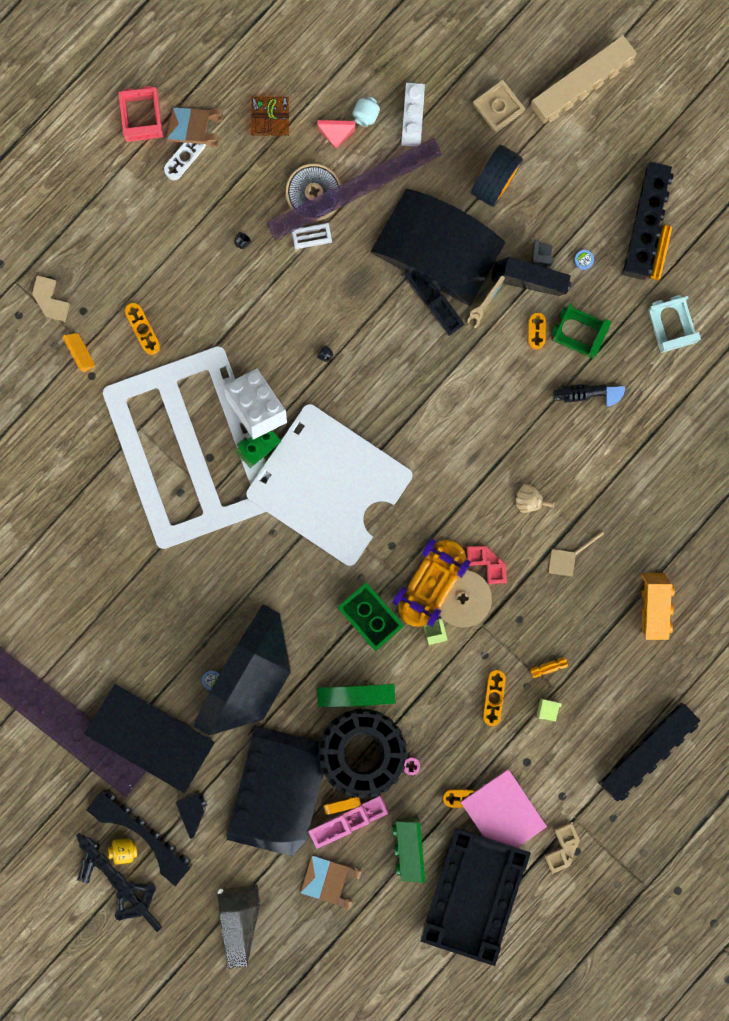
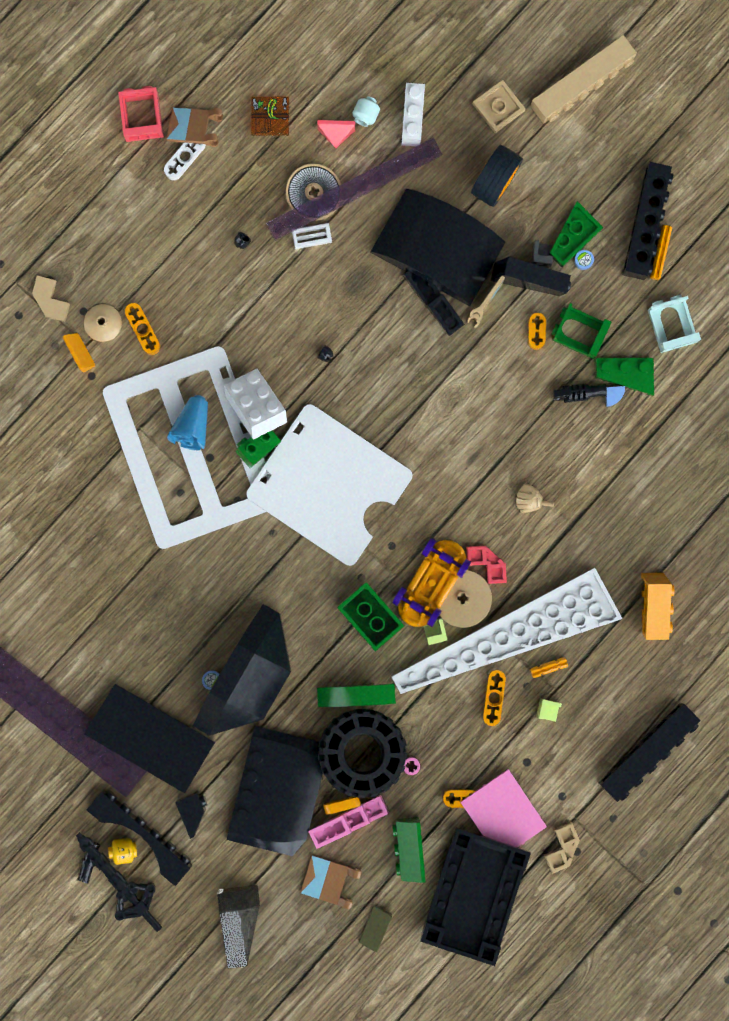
(109, 329): none -> tan dish
(191, 424): none -> dark azure cone
(375, 928): none -> olive slope
(552, 617): none -> white wing
(563, 561): tan piece -> none
(575, 235): none -> green wing
(627, 372): none -> green wing

